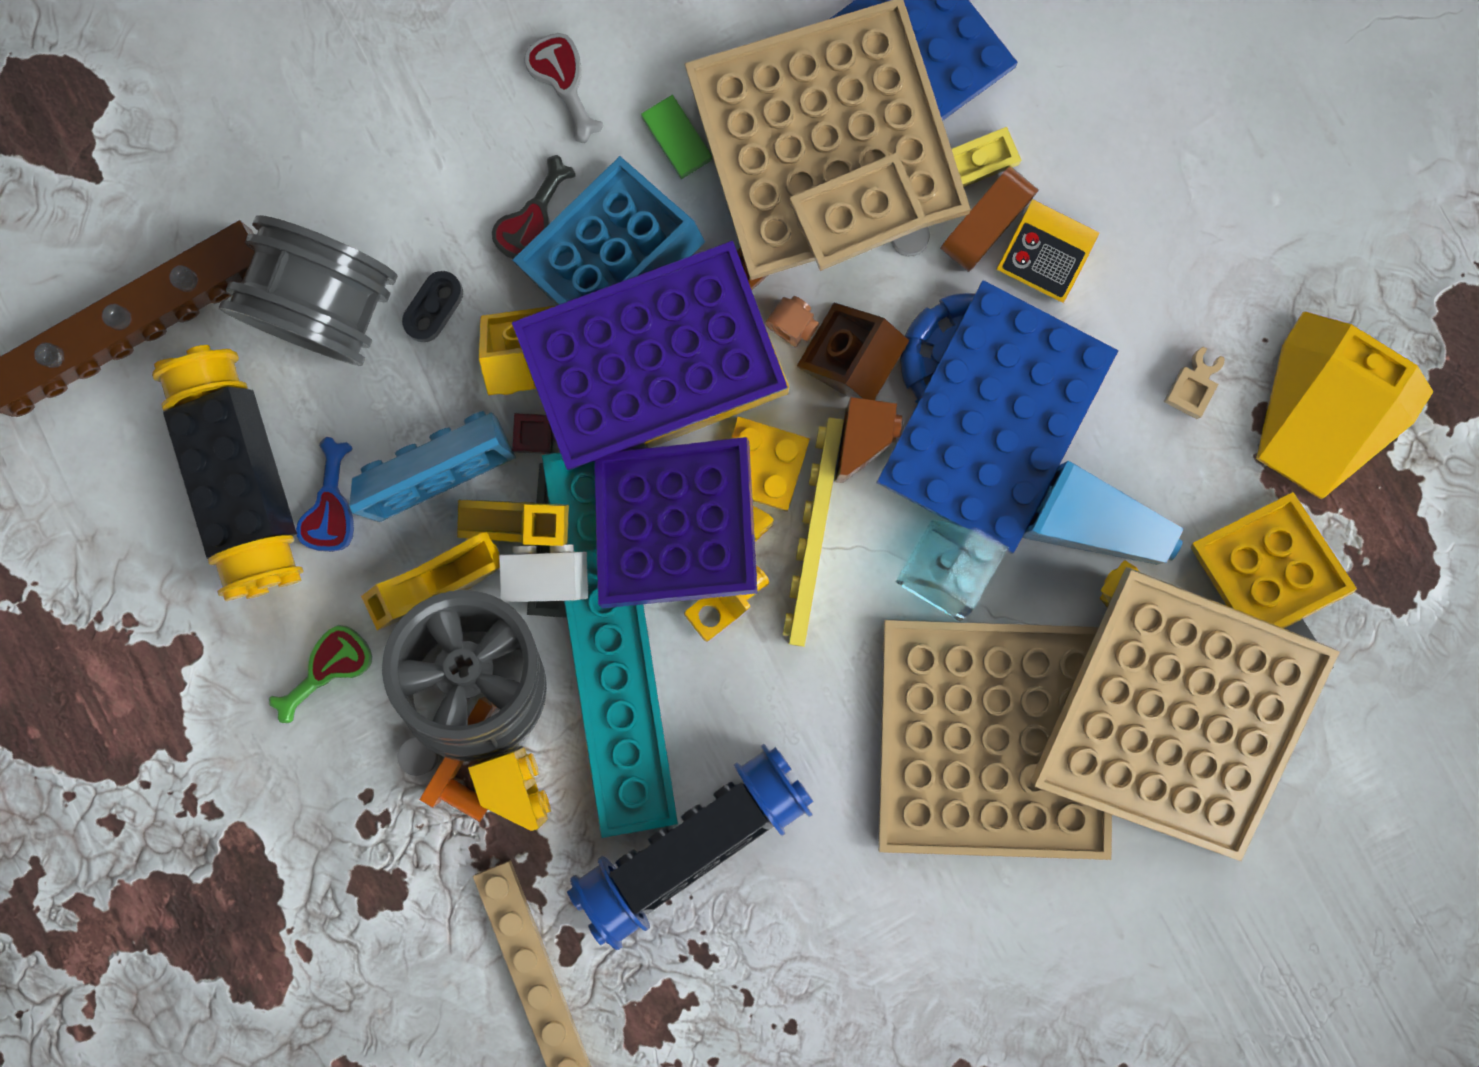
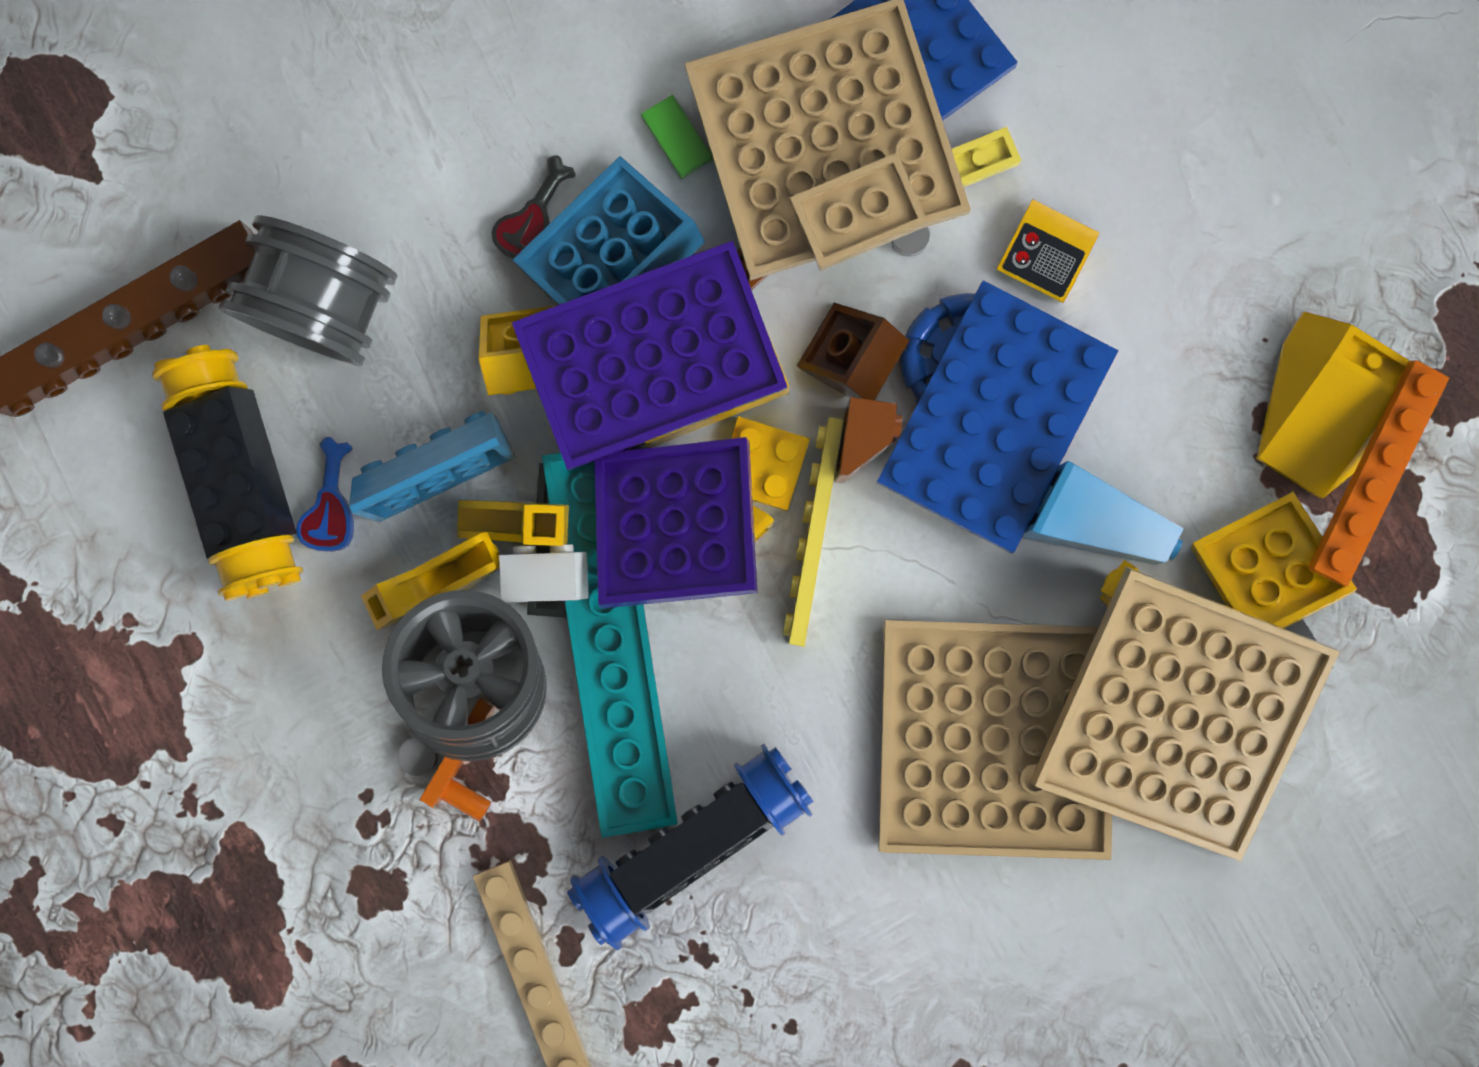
(336, 655): bright green piece -> none
(429, 305): black plate -> none
(510, 790): yellow slope -> none
(532, 434): dark red tile -> none
(558, 64): light grey piece -> none
(728, 608): yellow bracket -> none
(792, 321): nougat plate -> none
(952, 567): clear light blue slope -> none
(989, 219): dark orange beam -> none
(1193, 388): tan plate -> none
(1378, 473): none -> orange plate

